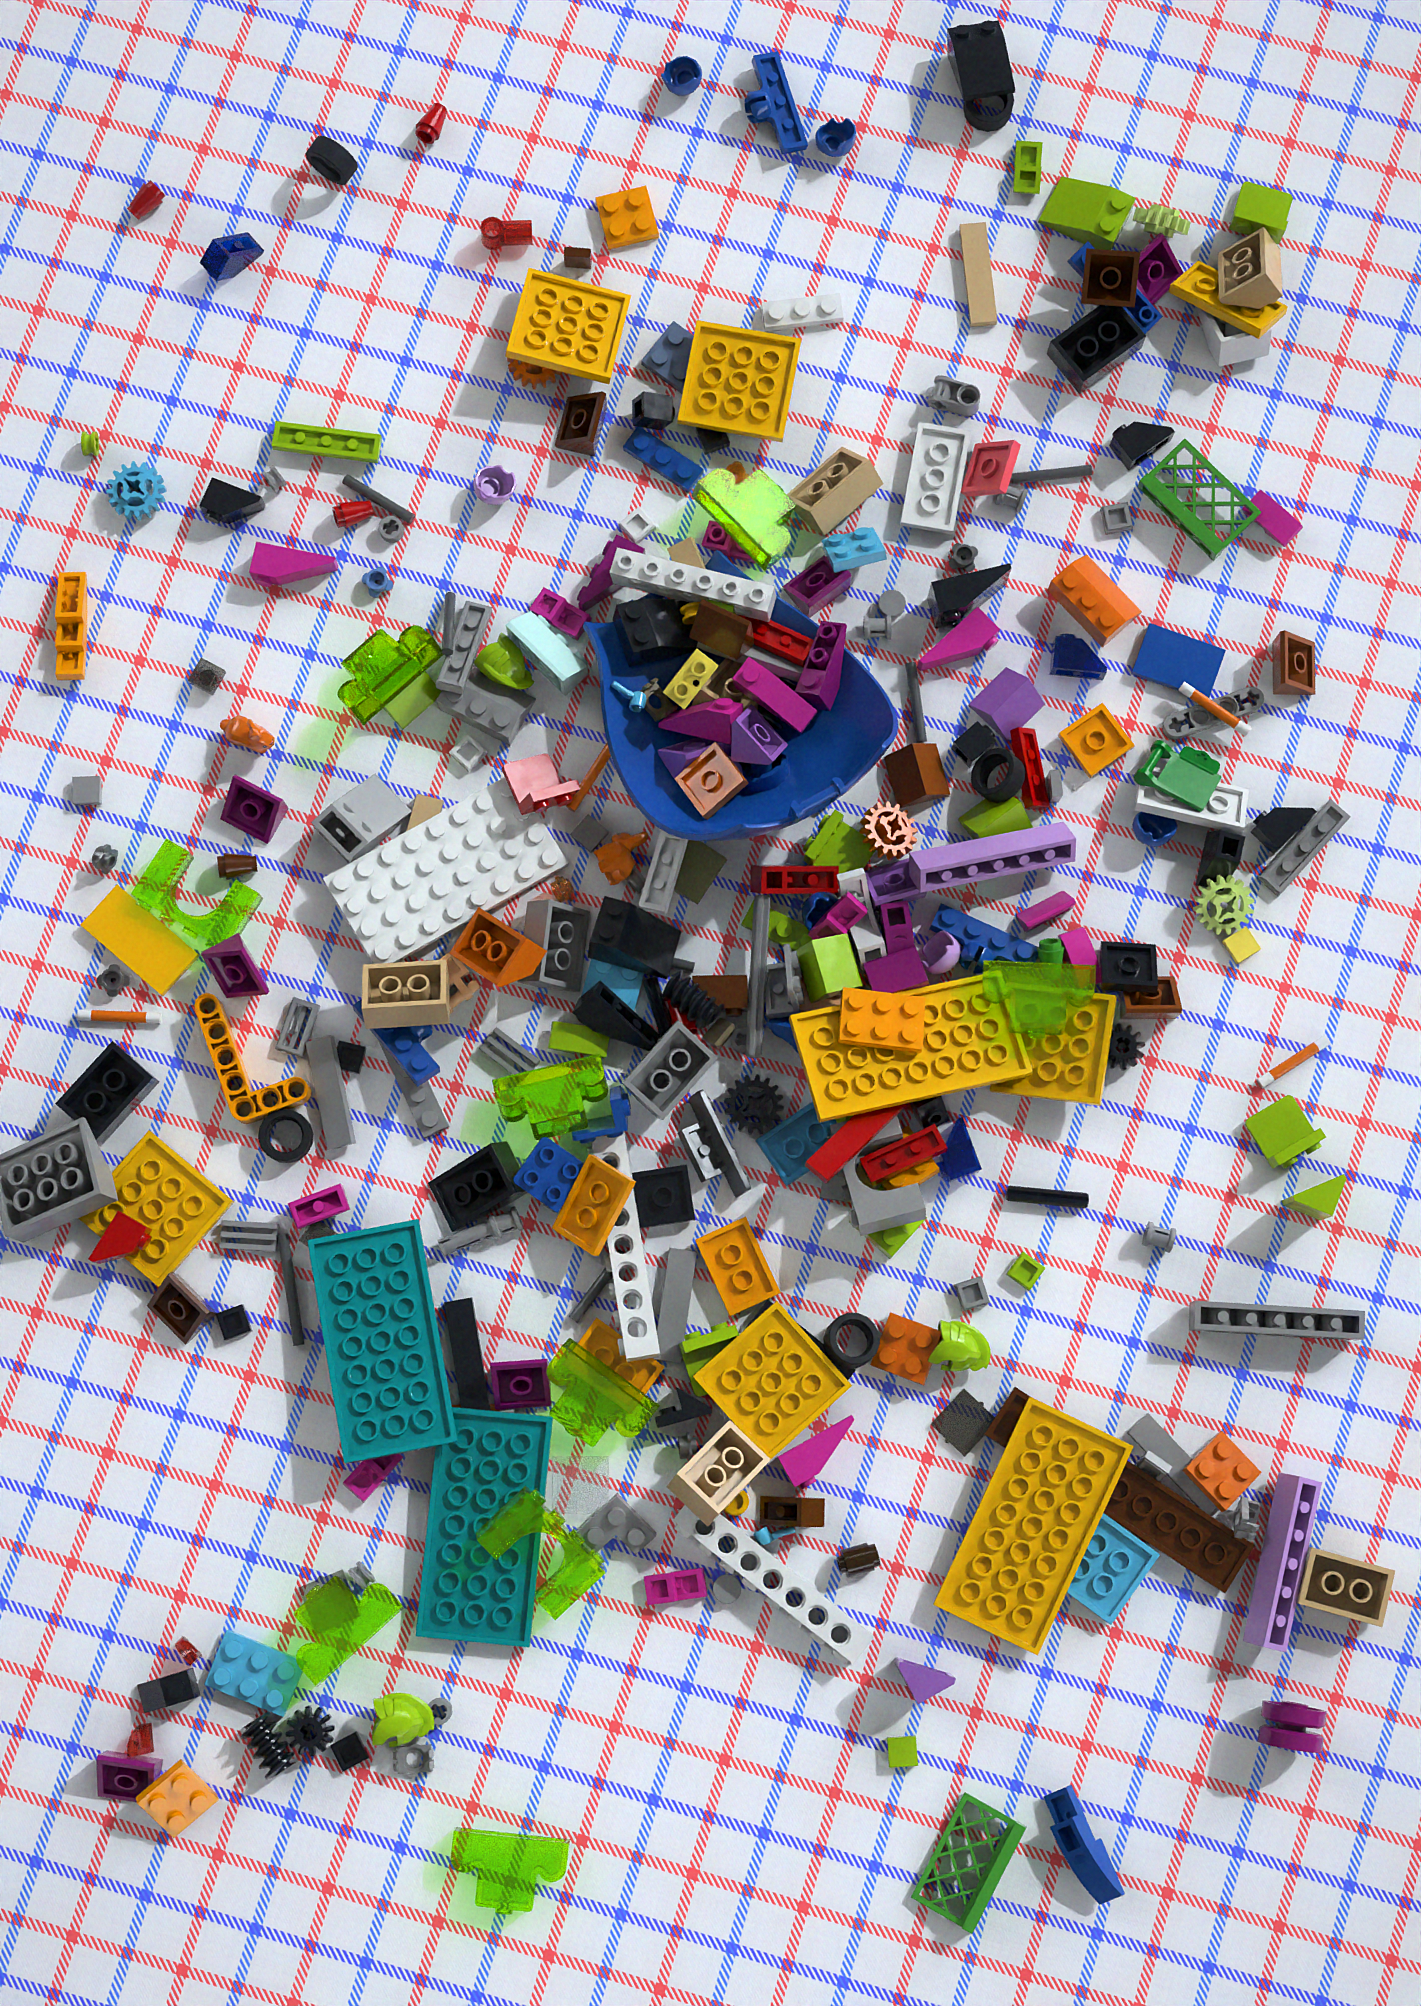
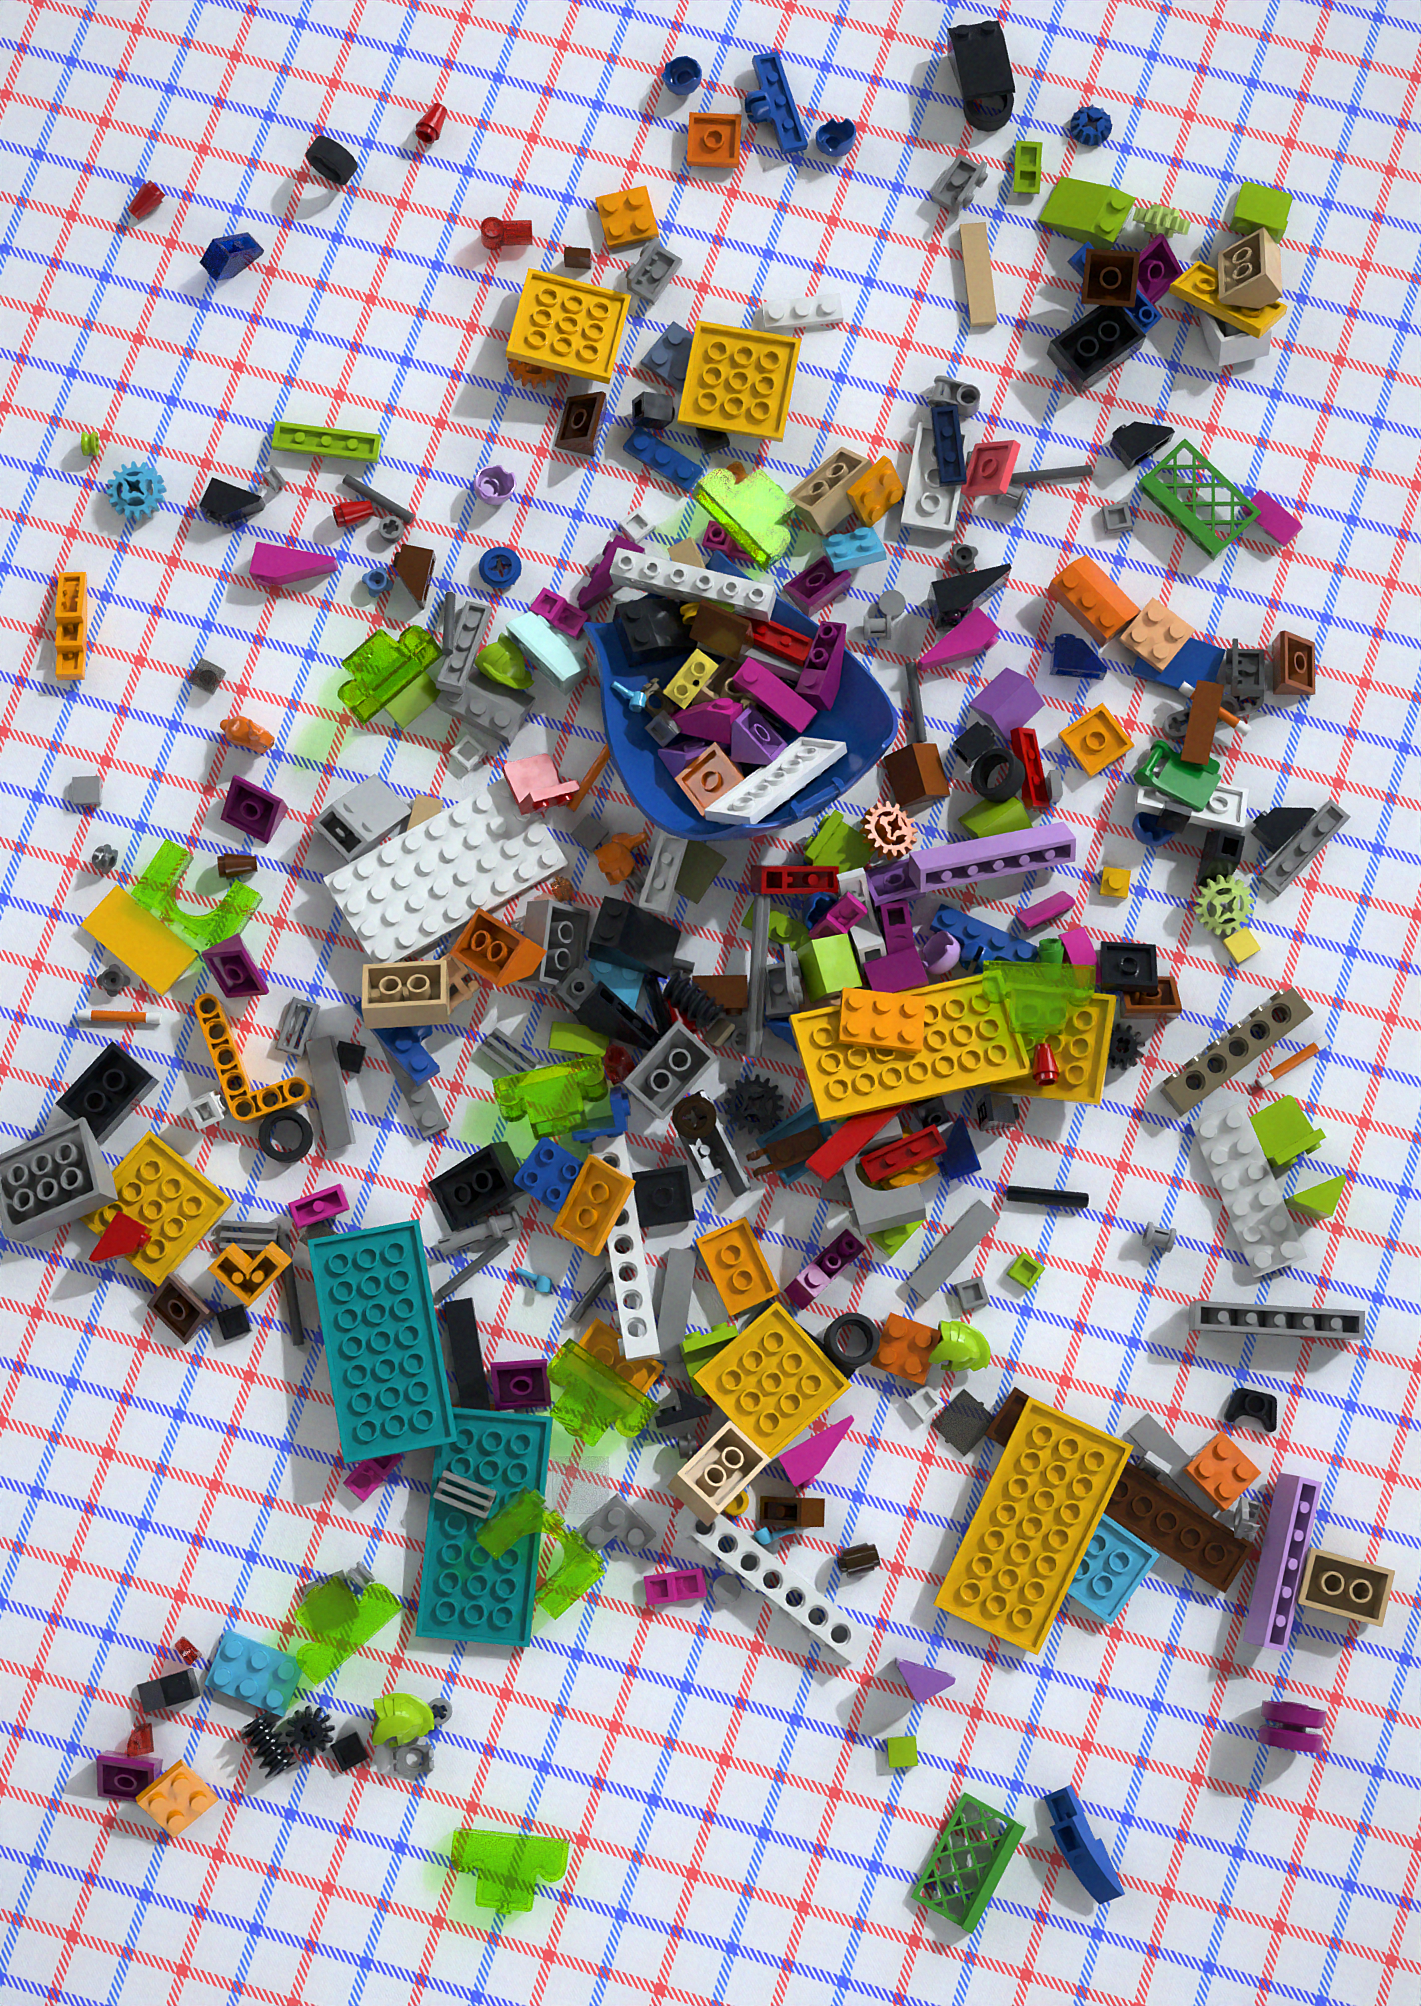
(212, 1106): none -> white brick
(246, 1276): none -> light orange brick
(415, 571): none -> reddish brown slope
(443, 1485): none -> light grey tile
(473, 1267): none -> dark grey bar
(507, 558): none -> blue gear
(543, 1283): none -> medium azure hand
(565, 991): none -> dark grey brick
(617, 1063): none -> clear red piece
(652, 271): none -> light grey bracket
(663, 728): none -> light grey tile
(704, 1124): none -> dark brown gear
(714, 140): none -> orange plate
(775, 782): none -> white plate
(788, 1151): none -> reddish brown hinge
(824, 1269): none -> magenta slope
(876, 492): none -> light orange plate
(925, 1403): none -> white tile
(948, 446): none -> dark blue tile
(953, 1250): none -> light grey tile
(959, 184): none -> light grey bracket
(996, 1112): none -> black slope
(1044, 1066): none -> red cone
(1088, 135): none -> blue gear
(1115, 882): none -> yellow plate
(1156, 635): none -> light nougat plate
(1173, 817): none -> black plate
(1202, 722): none -> dark orange tile
(1246, 671): none -> dark grey bracket
(1248, 1189): none -> white plate
(1255, 1405): none -> black piece
(1294, 1012): none -> dark tan brick

